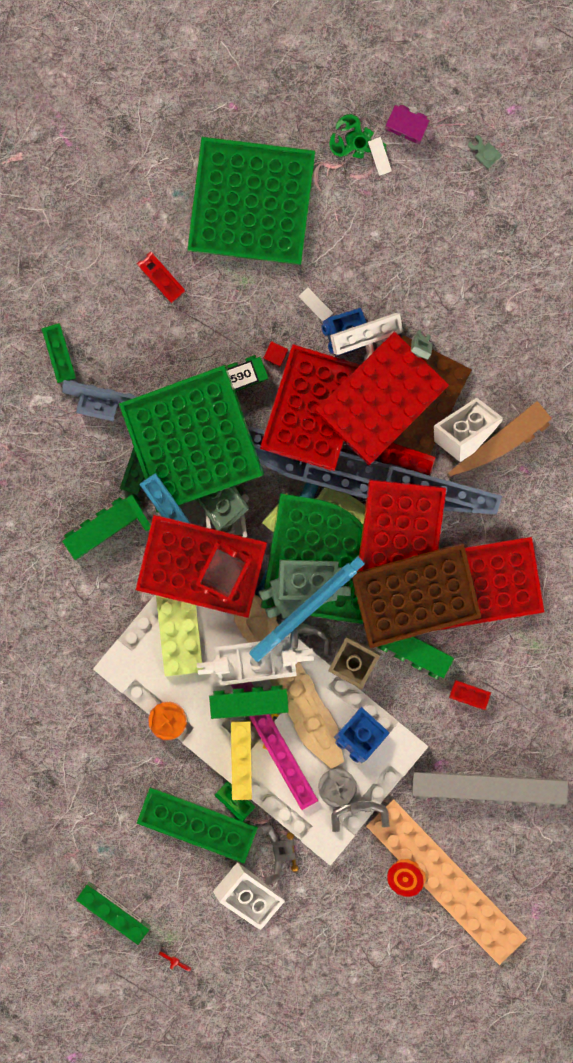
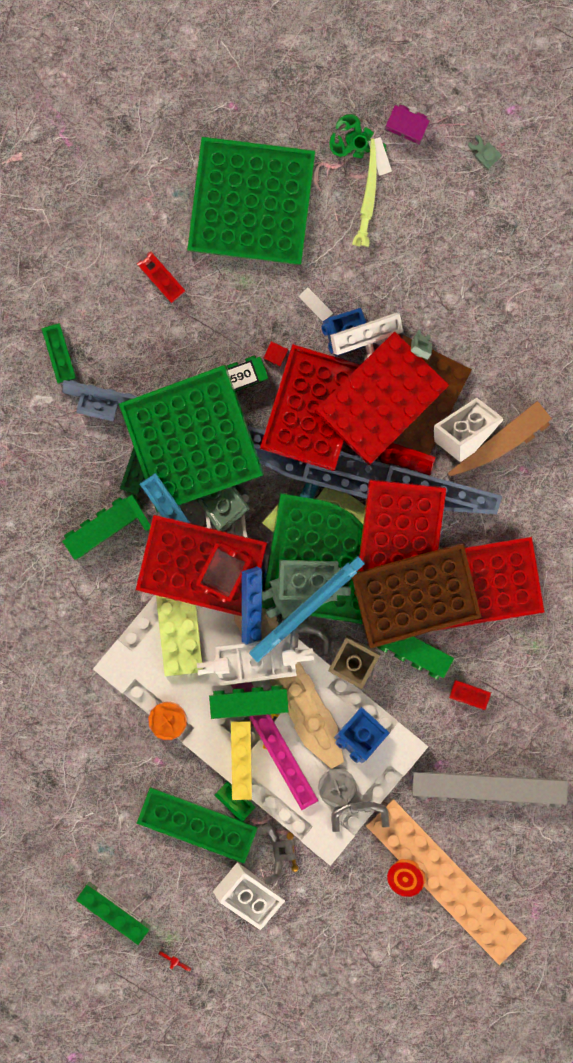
(251, 605): none -> blue plate
(368, 202): none -> yellowish green sword

